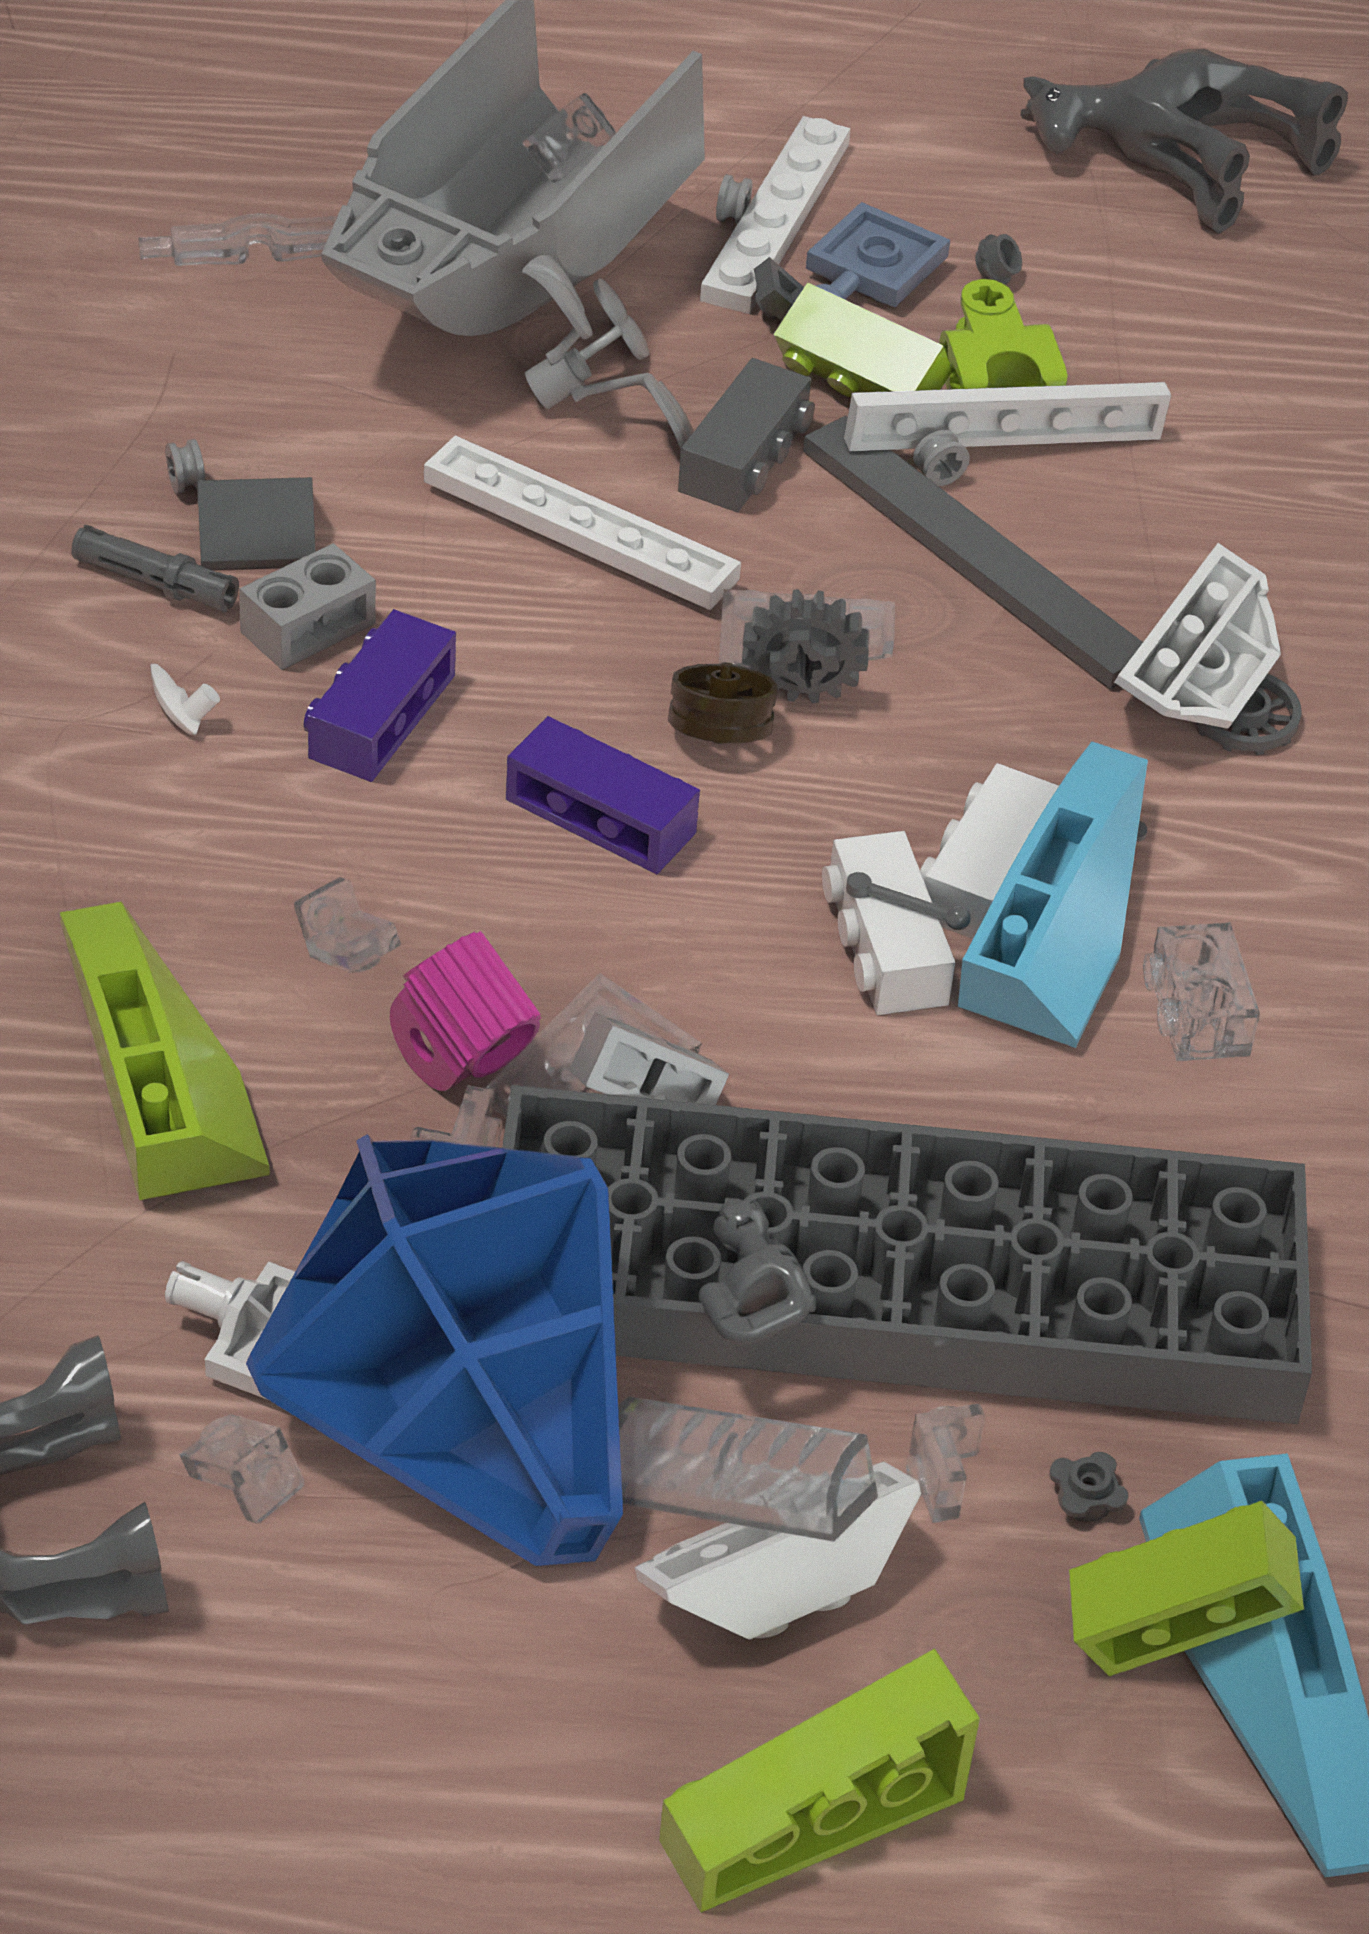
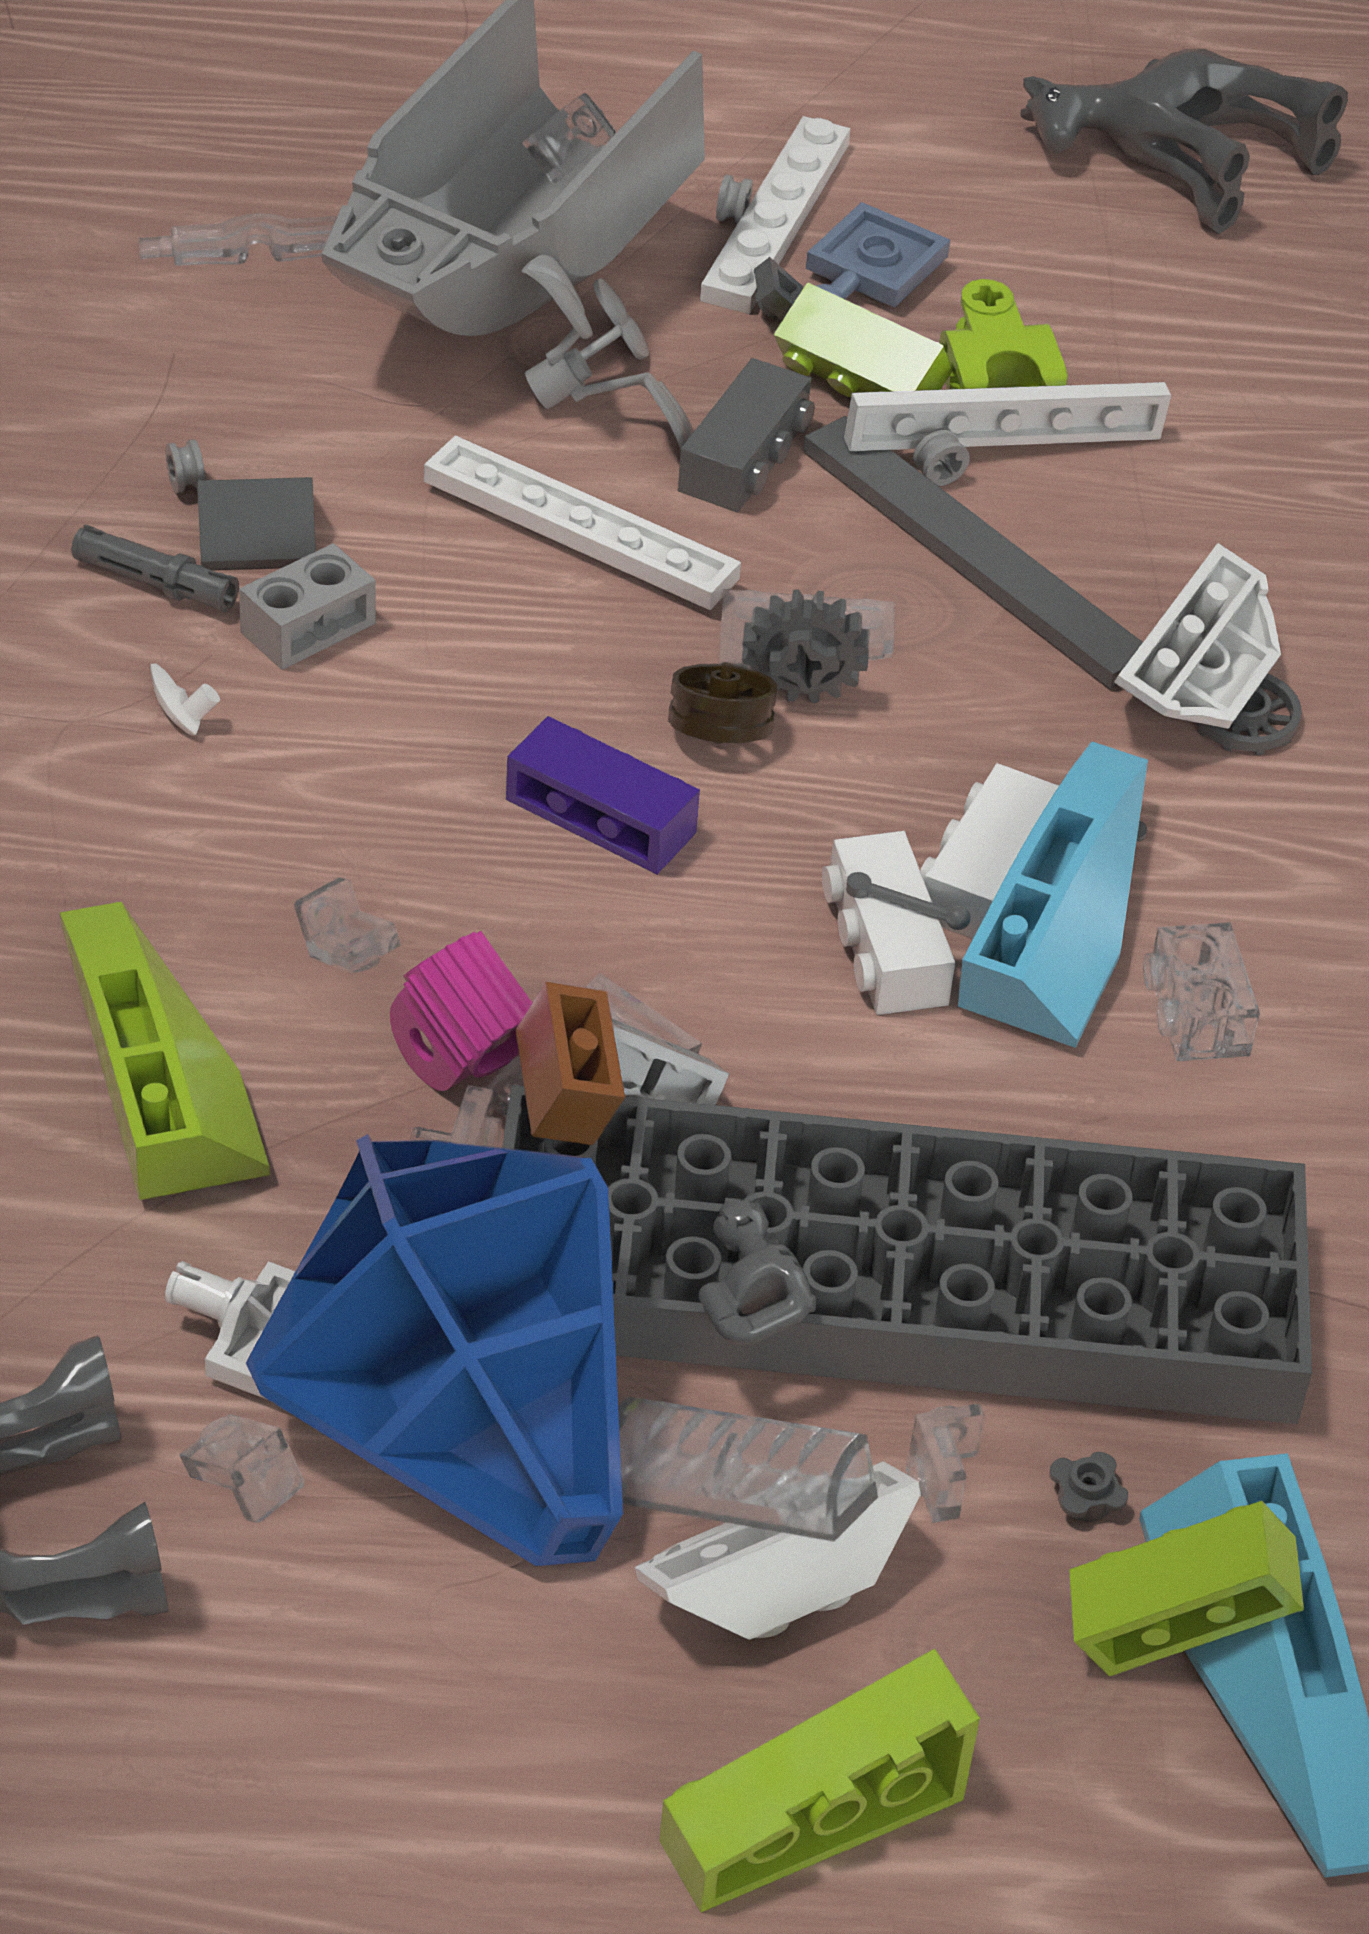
(380, 695): dark purple brick -> none
(569, 1063): none -> dark orange brick
(998, 258): dark grey plate -> none

